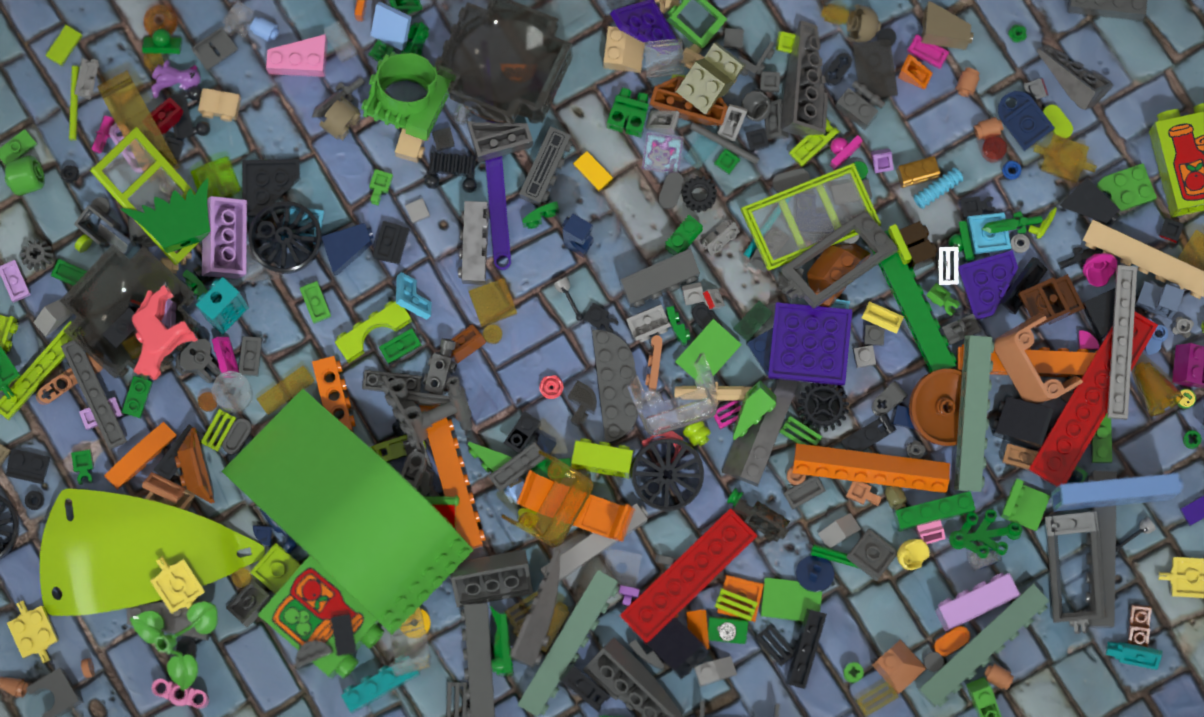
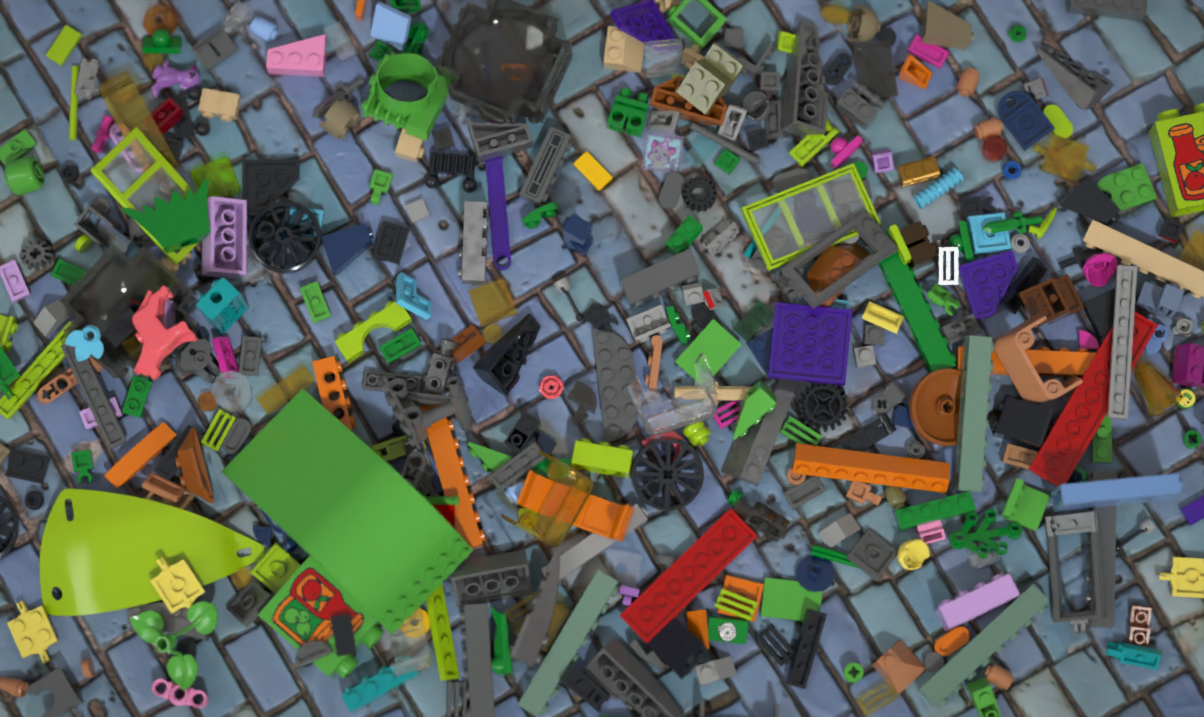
(84, 345): none -> medium azure plate
(193, 281): green slope -> none
(442, 635): none -> lime plate
(504, 359): none -> black wedge

